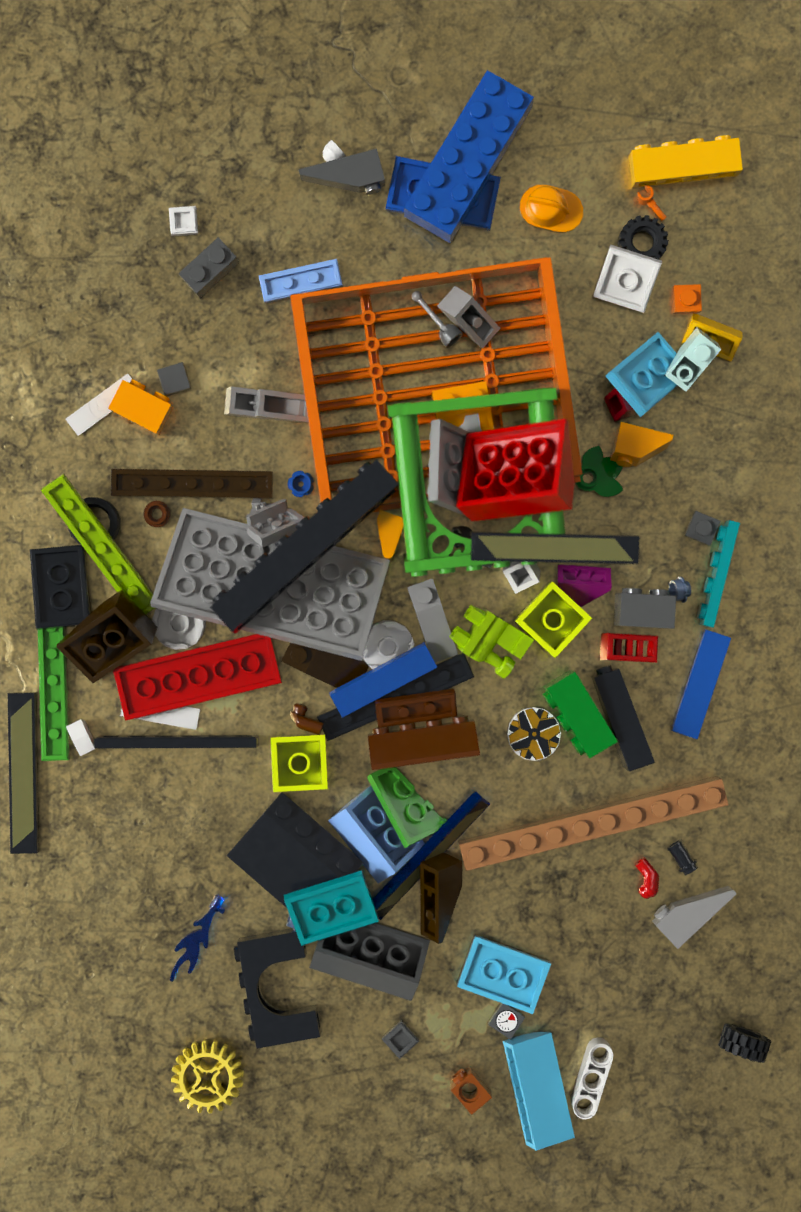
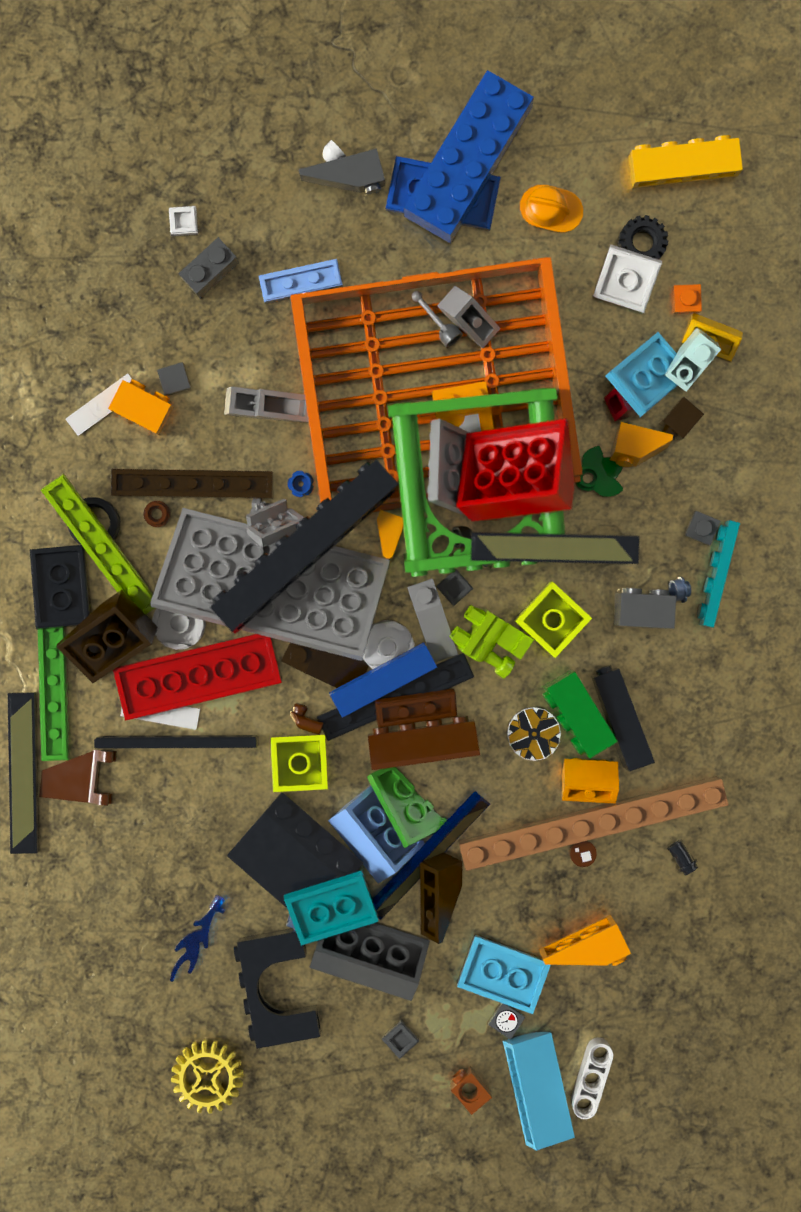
(77, 779): none -> reddish brown flag
(81, 737): white piece -> none
(454, 587): none -> dark grey tile
(521, 576): white brick -> none
(583, 582): magenta slope -> none
(583, 853): none -> reddish brown tile
(590, 781): none -> light orange brick
(592, 945): none -> light orange slope
(606, 647): red slope -> none
(651, 202): orange hand -> none
(651, 879): red arm -> none
(681, 419): none -> dark brown brick
(687, 916): light grey slope -> none
(701, 684): blue tile -> none
(744, 1043): black tyre -> none

